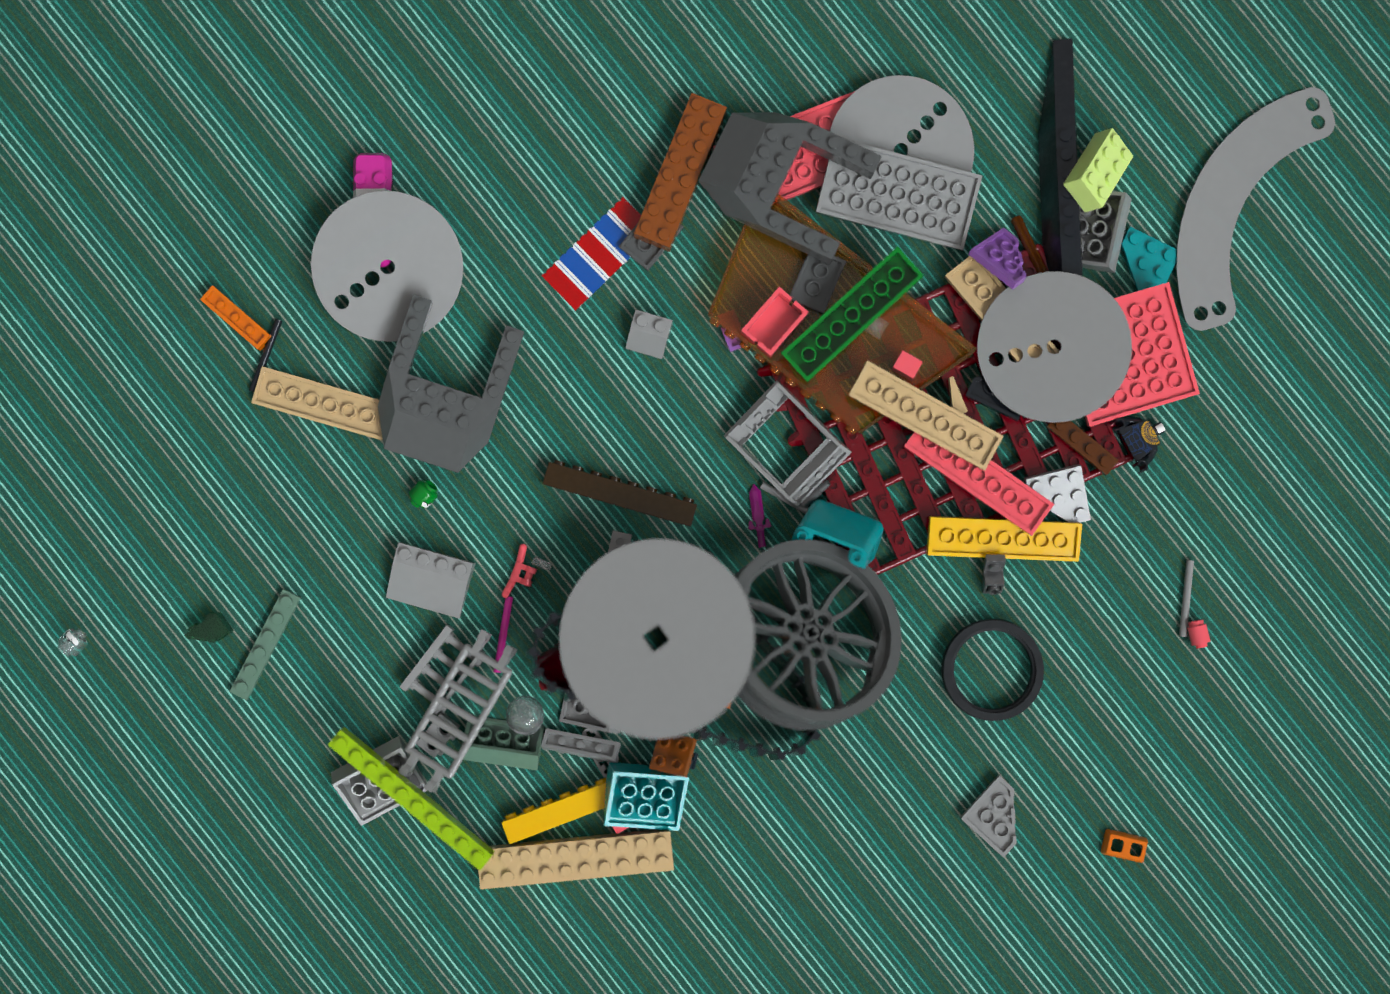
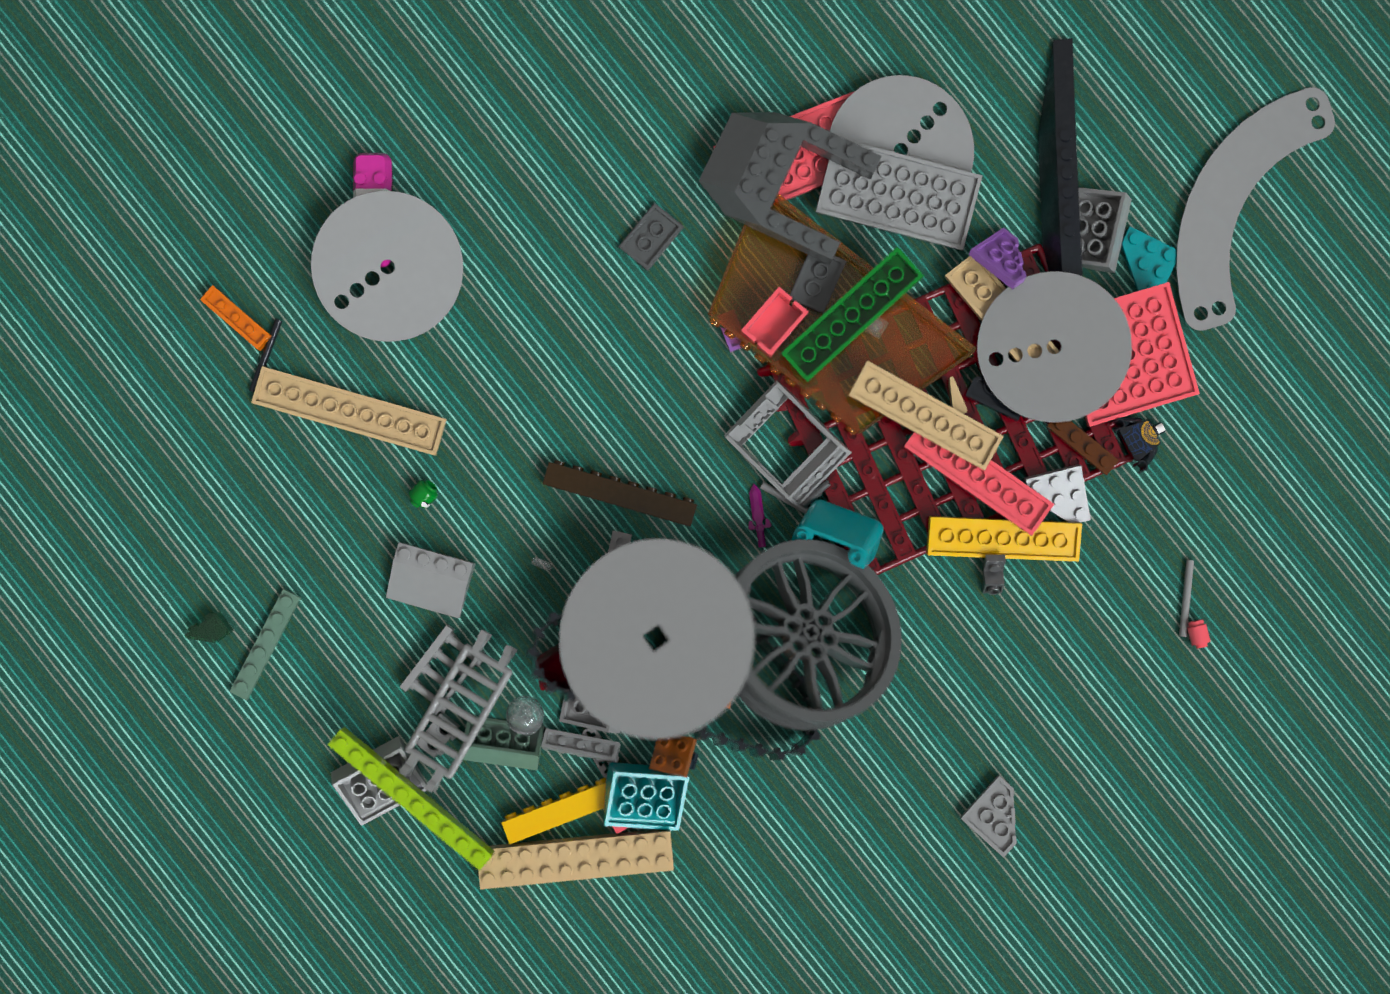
(72, 642): clear head -> none
(433, 419): dark grey wedge -> none
(503, 629): dark pink bar -> none
(516, 571): coral piece -> none
(594, 256): sticker -> none
(649, 334): light grey slope -> none
(680, 172): dark orange brick -> none
(906, 365): coral panel -> none
(1028, 244): reddish brown axle -> none
(1036, 674): black tyre -> none
(1098, 170): yellowish green brick -> none
(1127, 839): orange piece -> none

